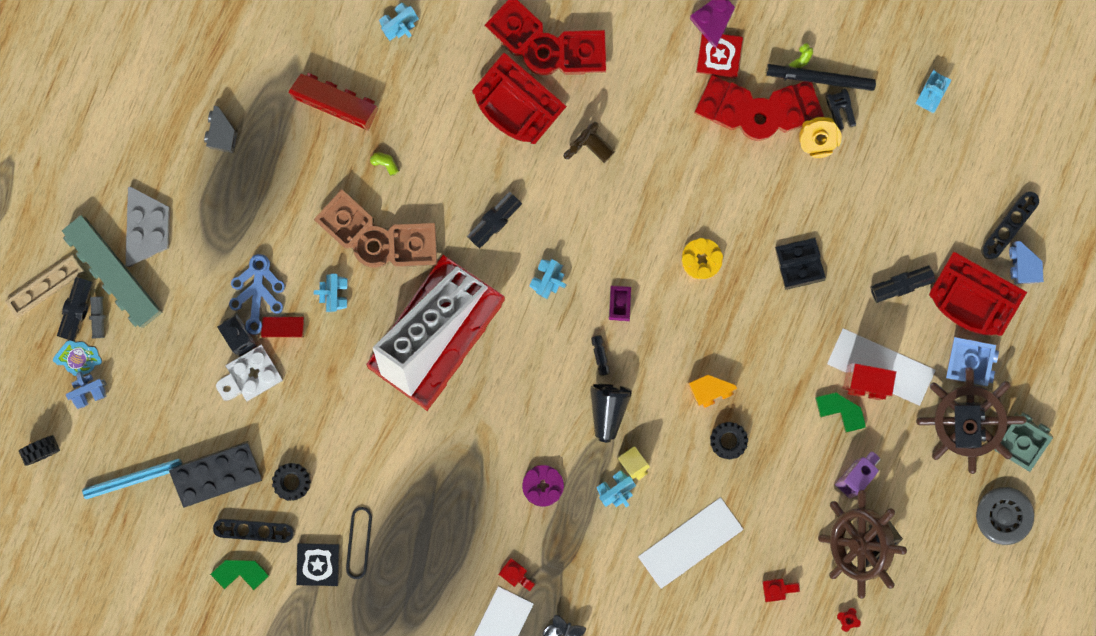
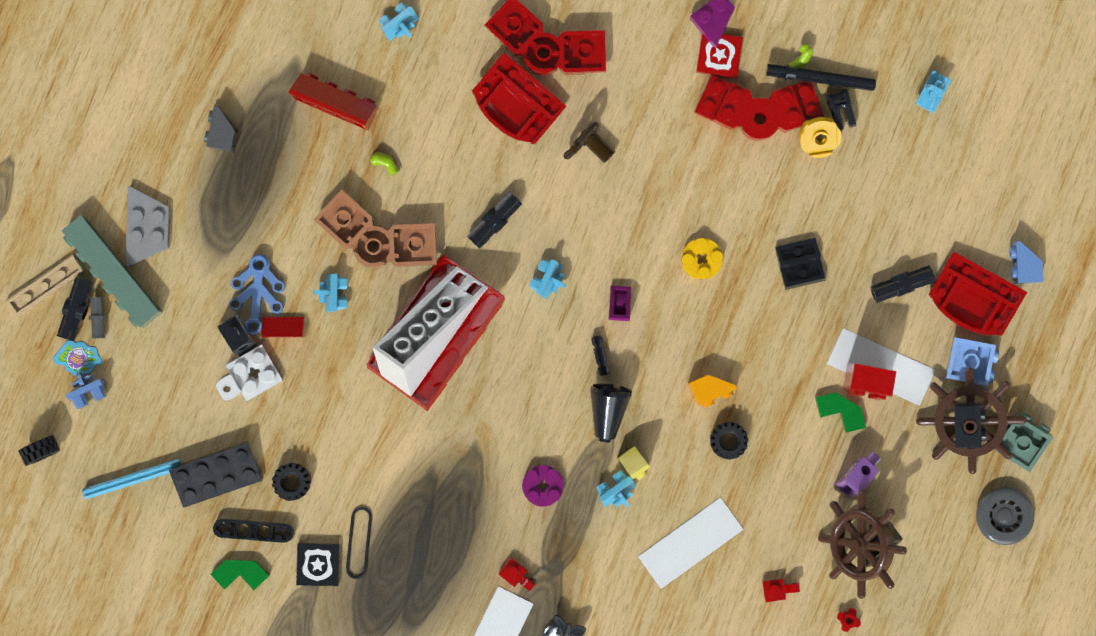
(1012, 227): black beam -> none

